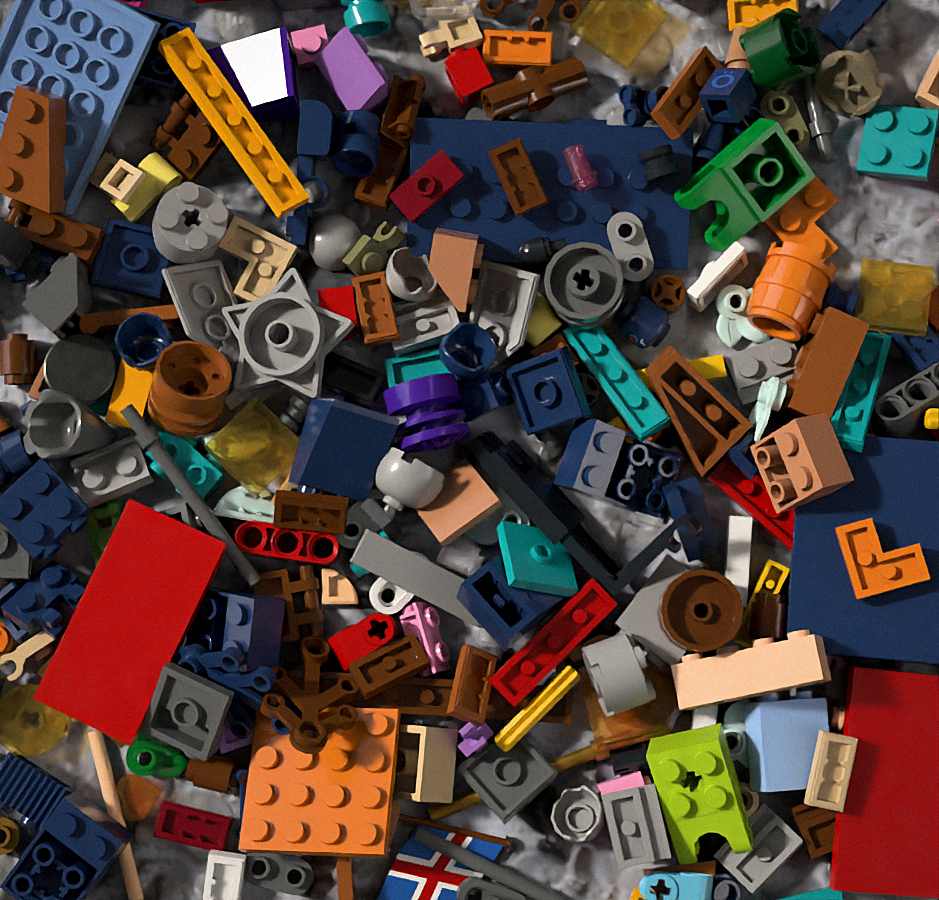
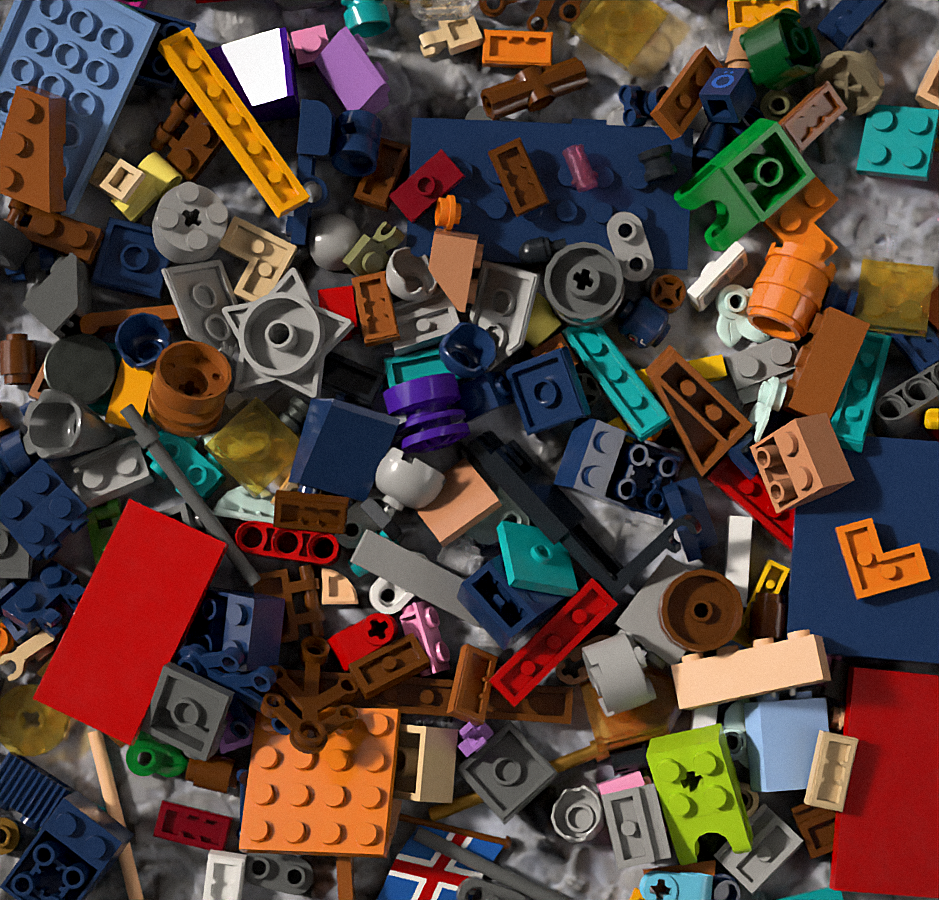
(138, 796): clear orange tile -> none
(402, 109): reddish brown hinge -> none
(447, 212): none -> orange plate
(467, 75): red brick -> none
(537, 708): yellow axle -> none
(812, 115): none -> dark orange plate

